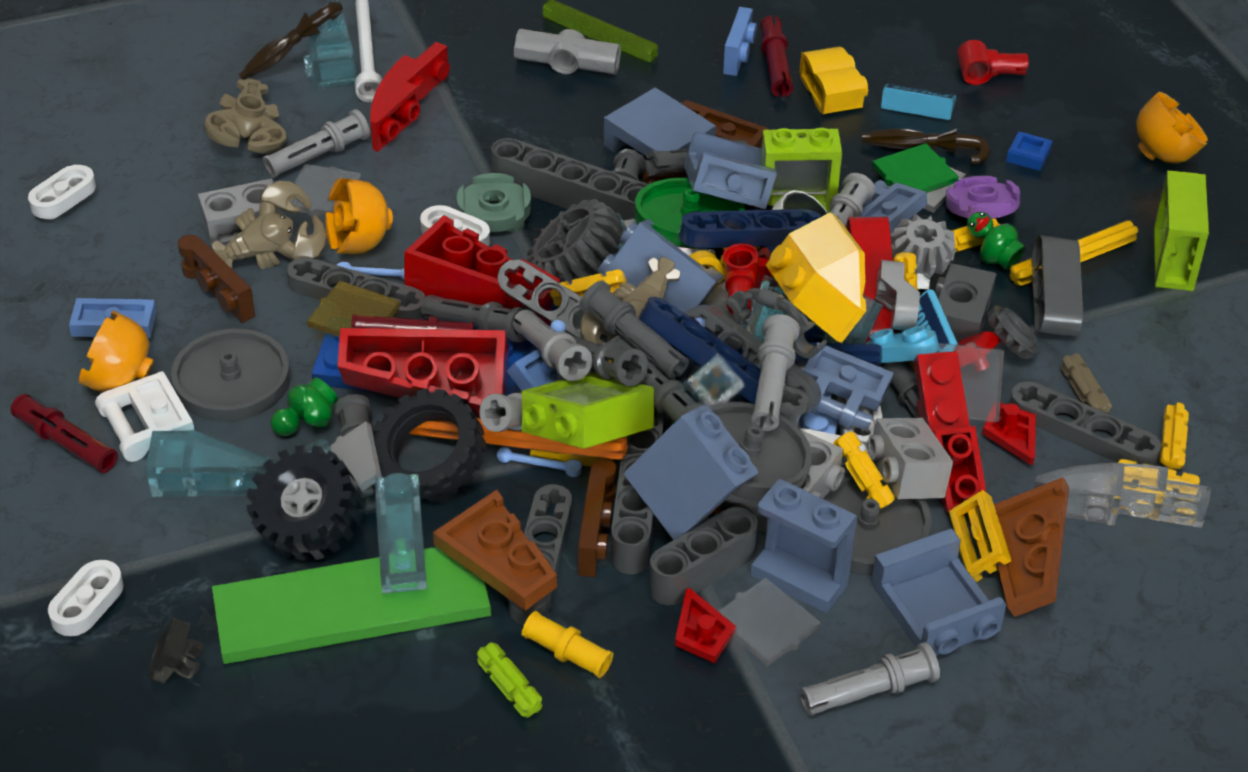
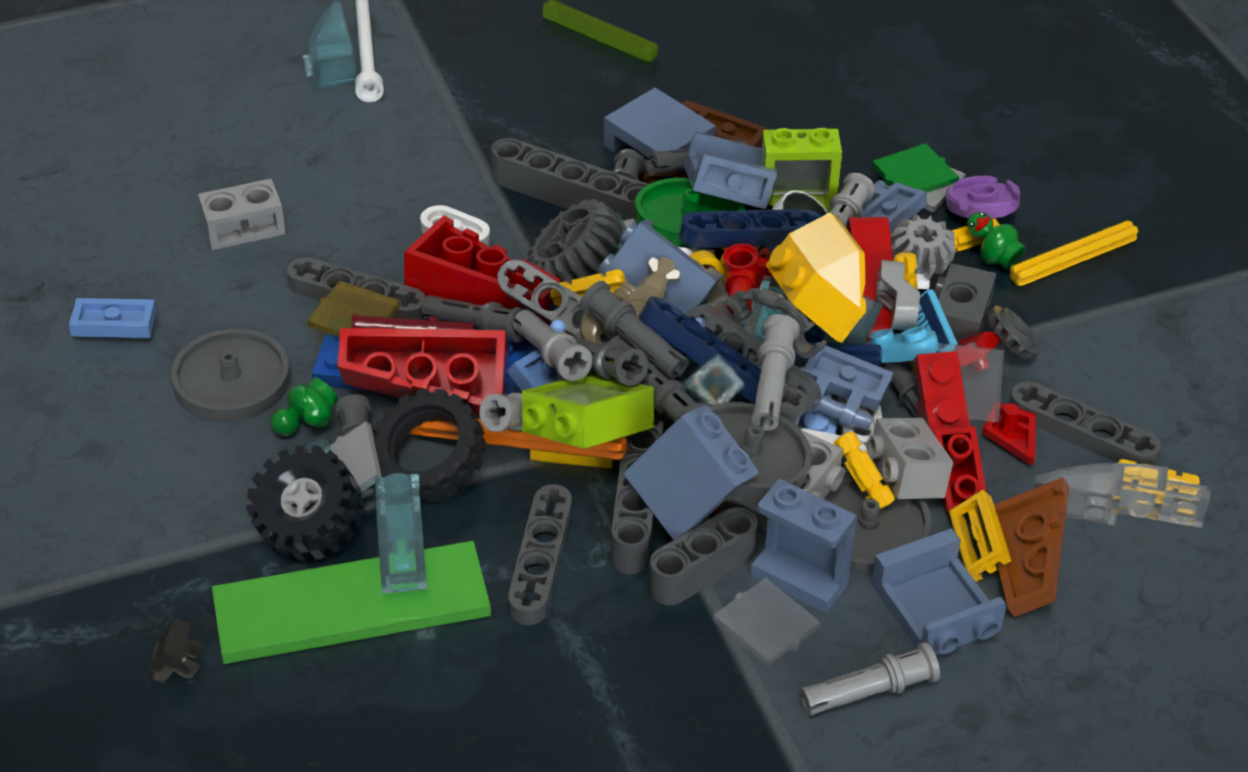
(33, 412): dark red pin -> none
(62, 191): white plate -> none
(80, 600): white plate -> none
(117, 354): light orange cylinder -> none
(155, 406): white plate -> none
(200, 465): clear light blue slope -> none
(216, 276): reddish brown plate -> none
(247, 118): dark tan animal -> none
(273, 230): dark tan animal -> none
(277, 49): dark brown piece -> none
(317, 183): clear piece -> none
(333, 140): light grey pin -> none
(357, 217): light orange cylinder -> none
(375, 271): light blue hinge -> none
(400, 90): red slope -> none
(497, 551): dark orange wing -> none
(509, 679): lime axle -> none
(512, 199): sand green plate -> none
(567, 51): light grey piece -> none
(567, 644): yellow pin -> none
(572, 467): light blue hinge -> none
(596, 515): reddish brown plate -> none
(702, 628): red piece -> none
(738, 42): medium blue plate -> none
(775, 46): dark red pin -> none
(832, 80): yellow brick -> none
(918, 101): medium azure slope -> none
(950, 140): dark brown piece -> none
(981, 64): red pin -> none
(1029, 151): blue tile -> none
(1057, 286): dark grey beam -> none
(1085, 383): dark tan axle -> none
(1167, 131): light orange cylinder -> none
(1174, 436): yellow axle -> none
(1180, 230): lime window -> none

